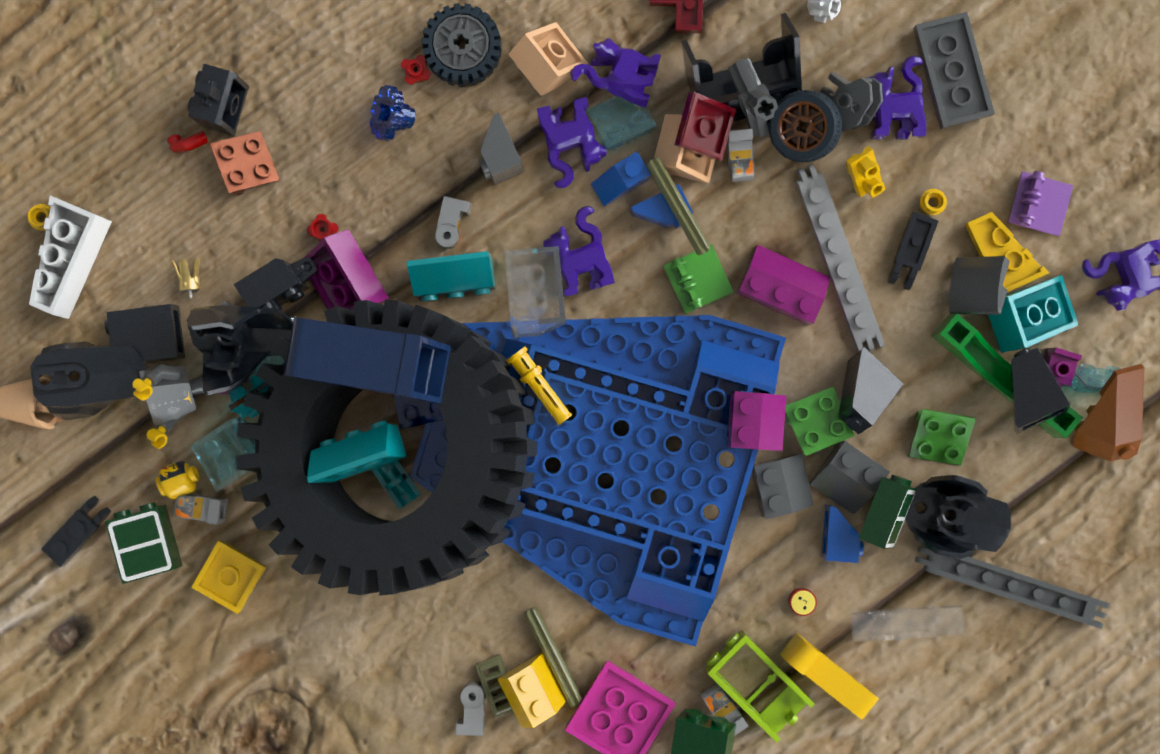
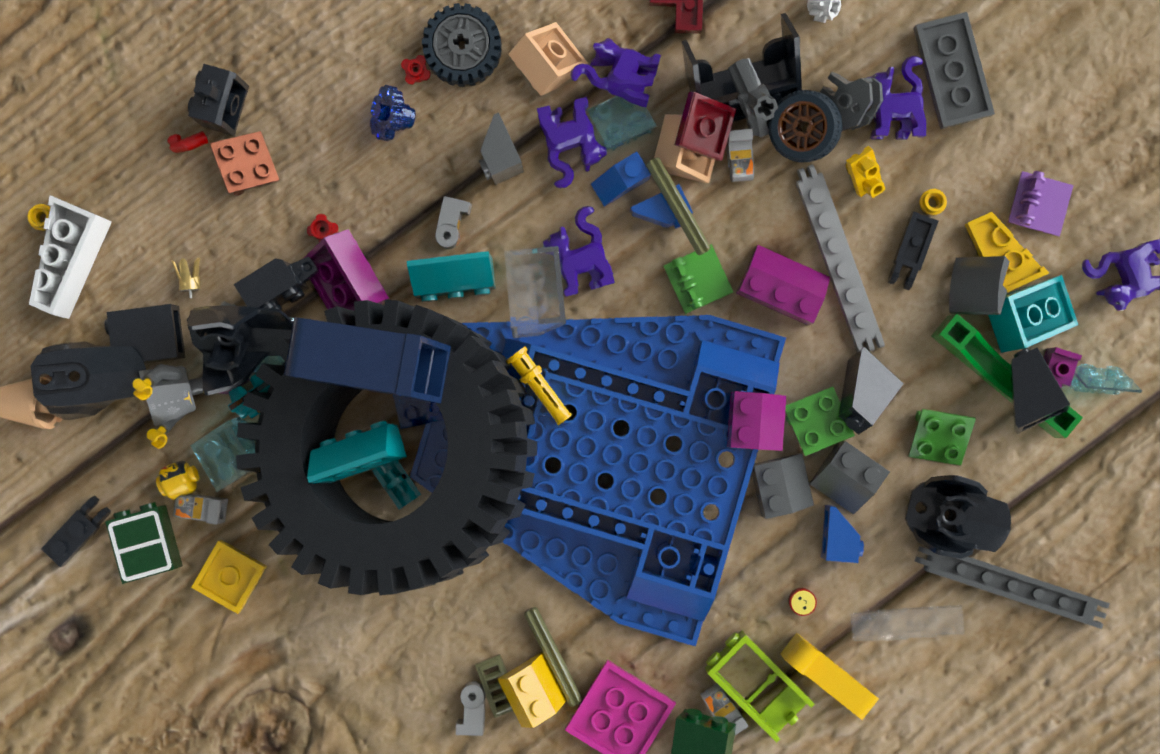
(888, 512): dark green brick -> none
(1116, 420): dark orange wedge -> none

